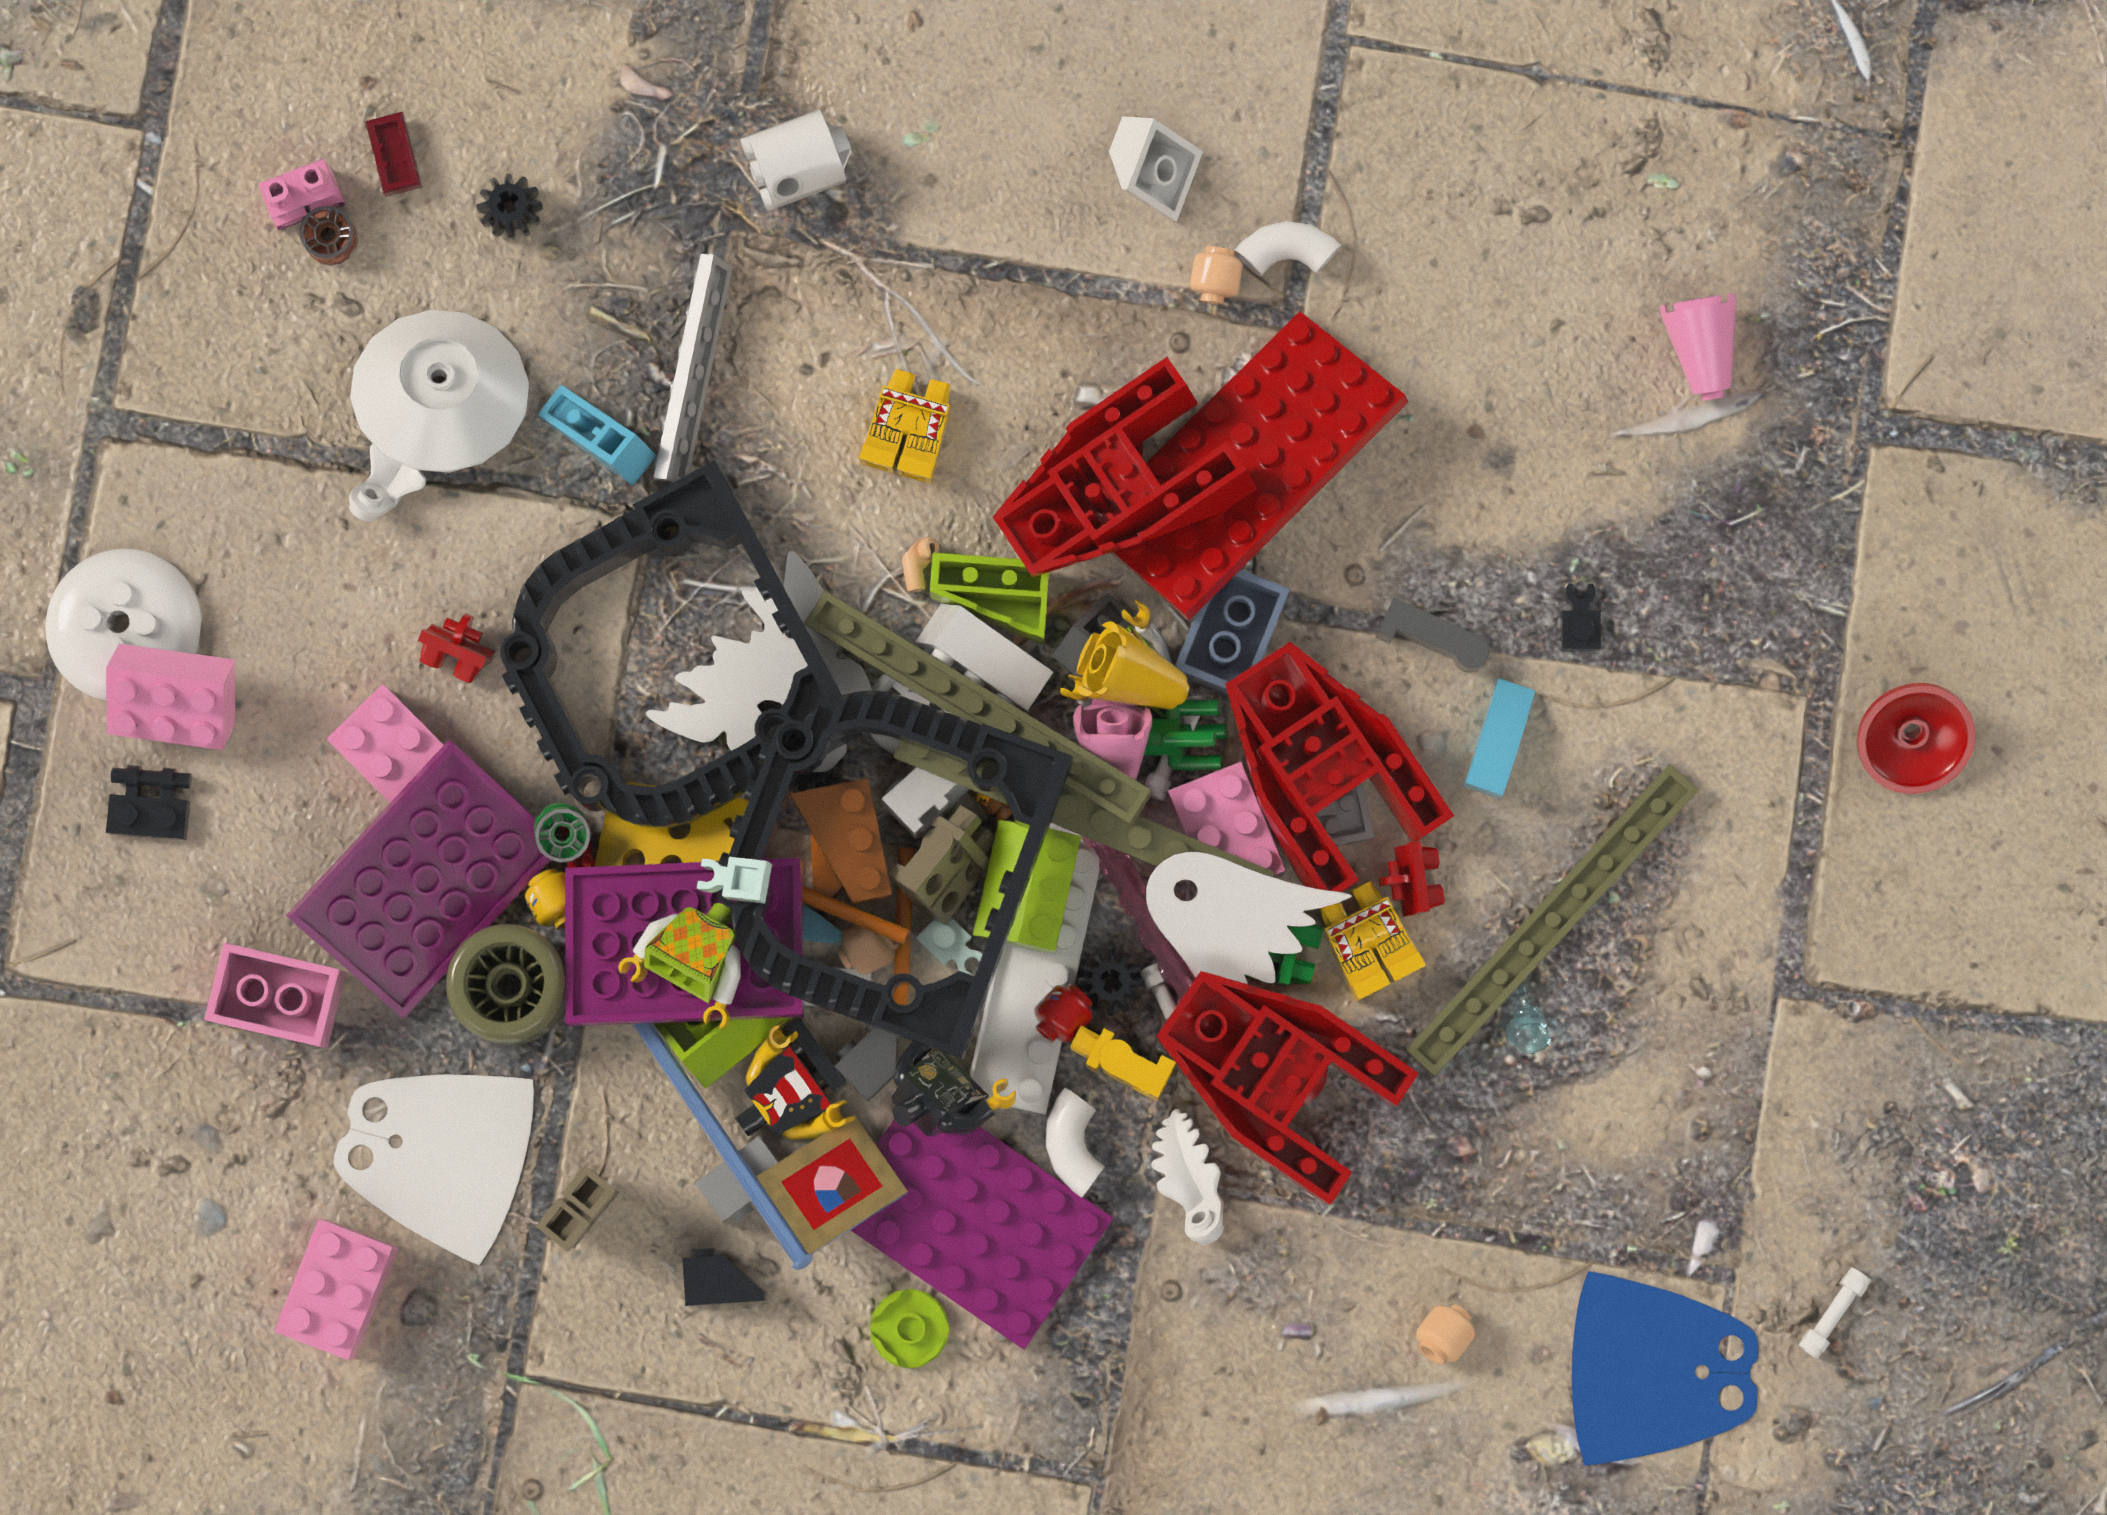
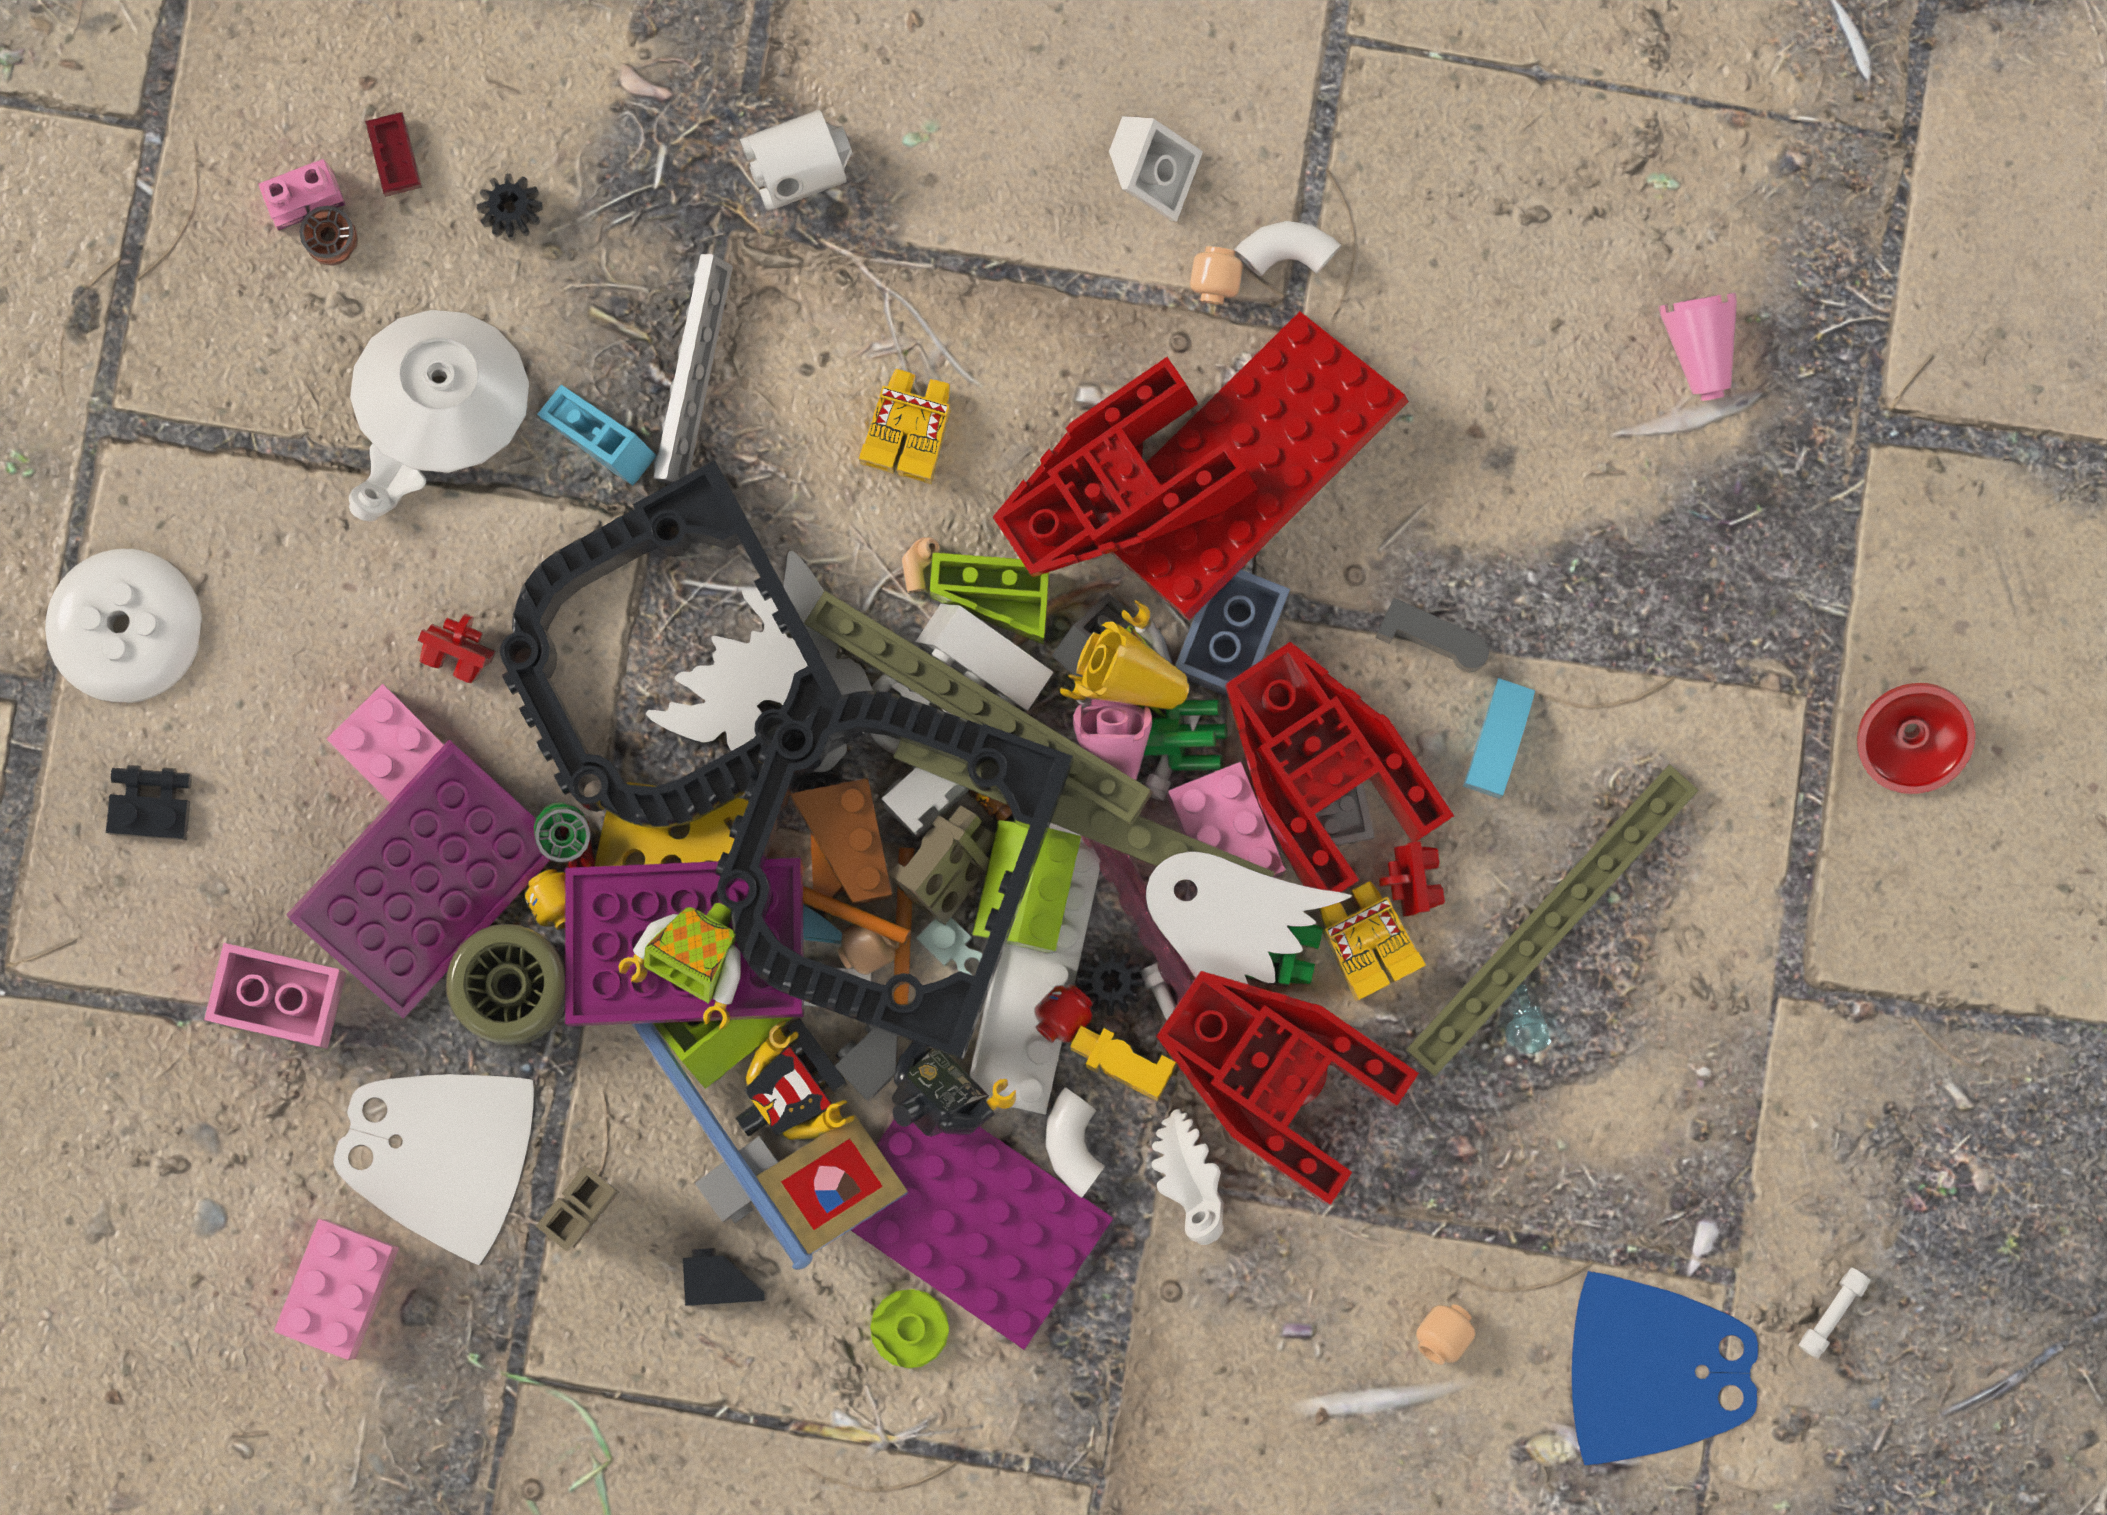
(170, 696): bright pink brick -> none
(740, 880): light aqua plate -> none
(1580, 626): black plate -> none

